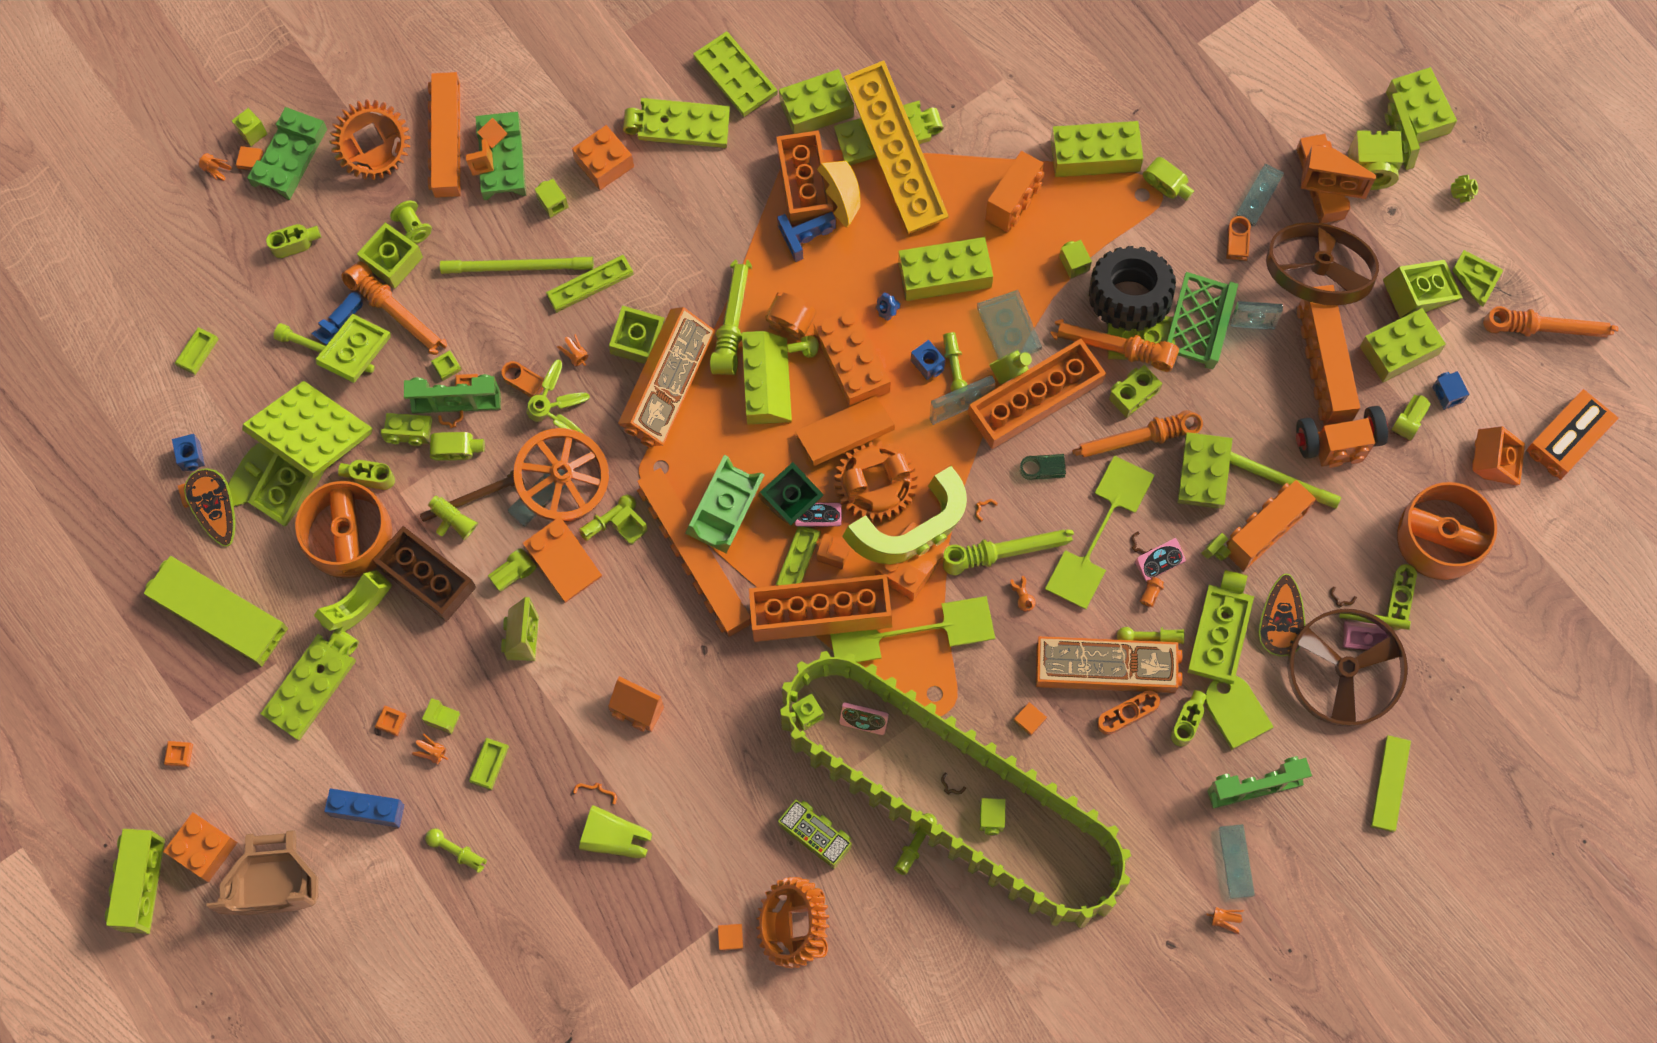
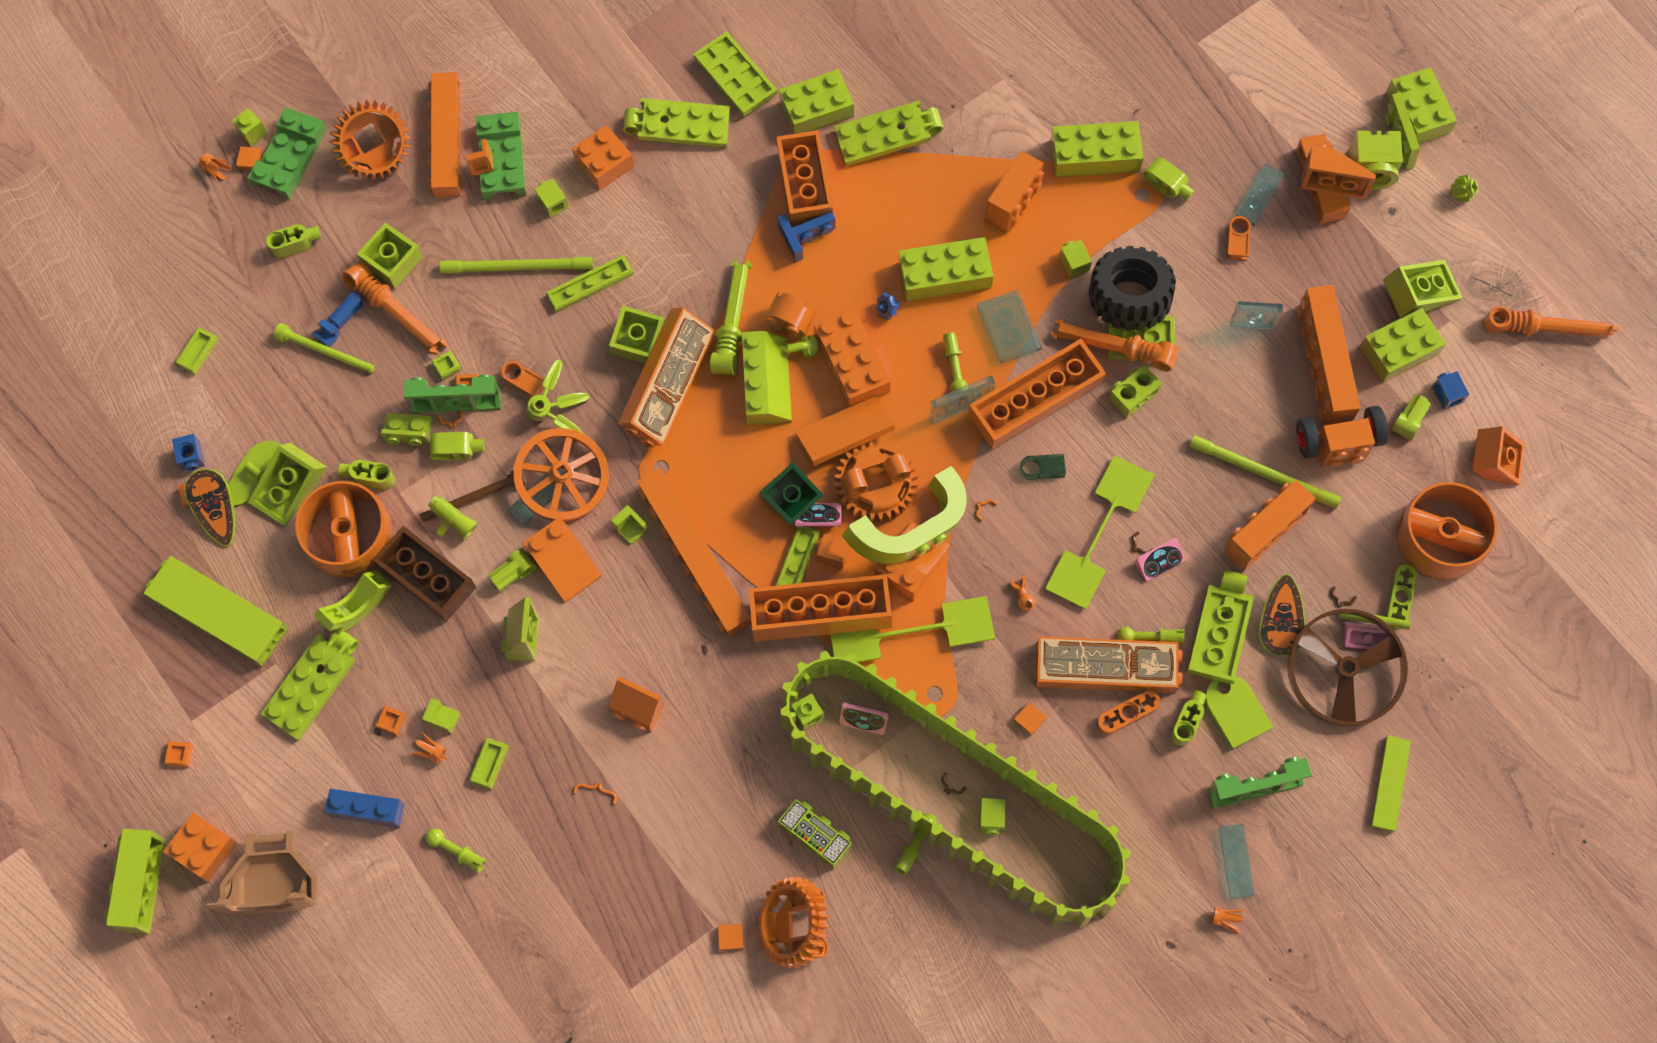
(307, 429): lime plate -> none
(353, 348): lime plate -> none
(406, 215): lime hose -> none
(492, 133): orange tile -> none
(579, 353): orange piece -> none
(598, 523): lime pin -> none
(612, 835): lime piece -> none
(724, 505): bright green piece -> none
(842, 189): yellow slope -> none
(896, 147): yellow plate -> none
(928, 351): blue brick -> none
(987, 552): lime piece -> none
(1010, 366): lime piece -> none
(1152, 591): orange pin -> none
(1156, 431): orange piece -> none
(1205, 470): lime brick -> none
(1217, 548): lime tile -> none
(1220, 319): bright green fence -> none
(1323, 264): reddish brown piece -> none
(1477, 276): lime wing -> none
(1571, 434): orange panel -> none

